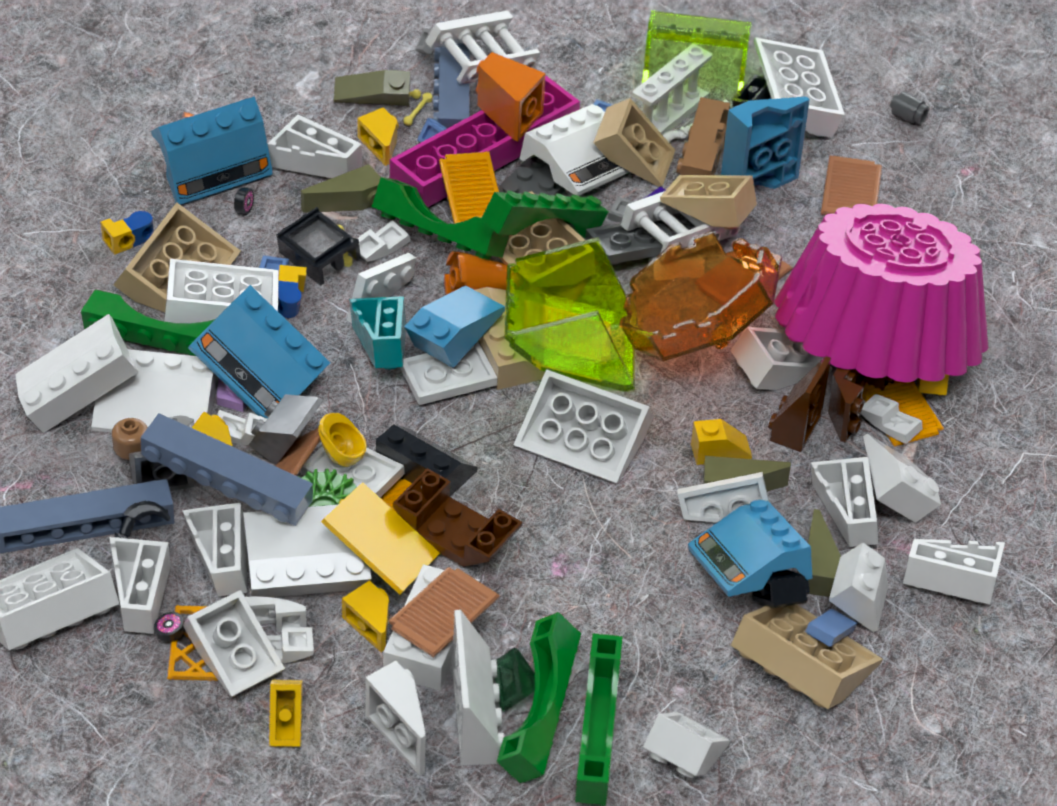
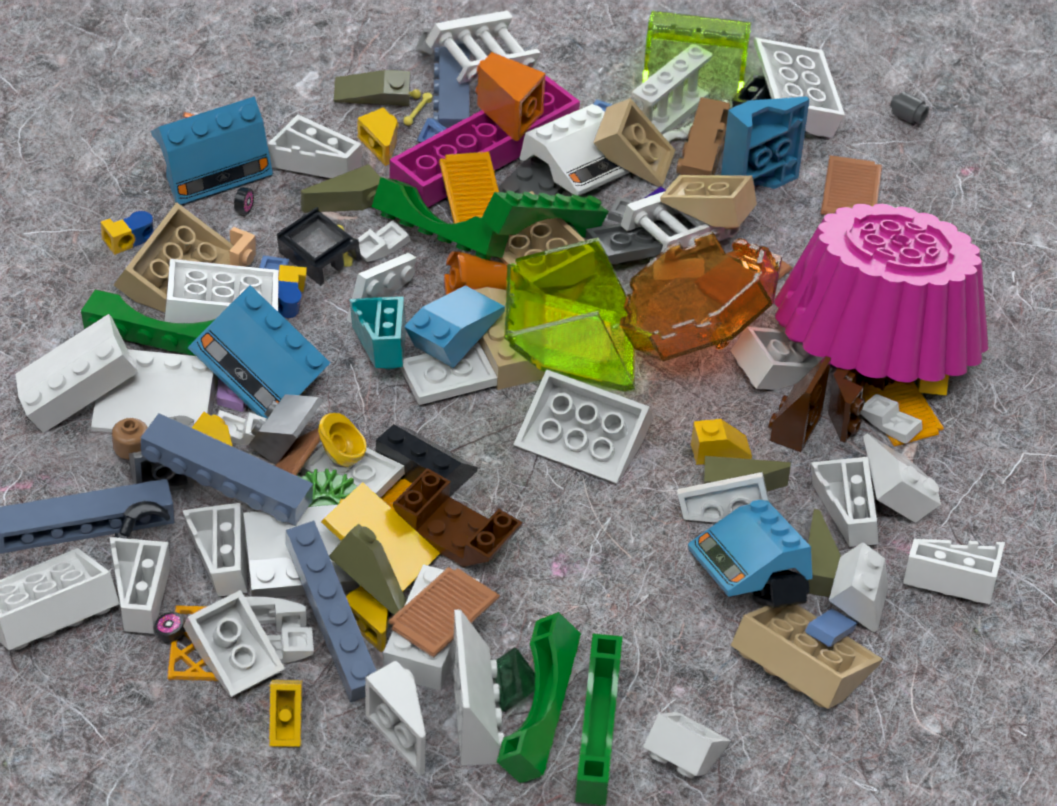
(244, 247): none -> light nougat bracket
(330, 608): none -> sand blue brick
(368, 565): none -> olive slope

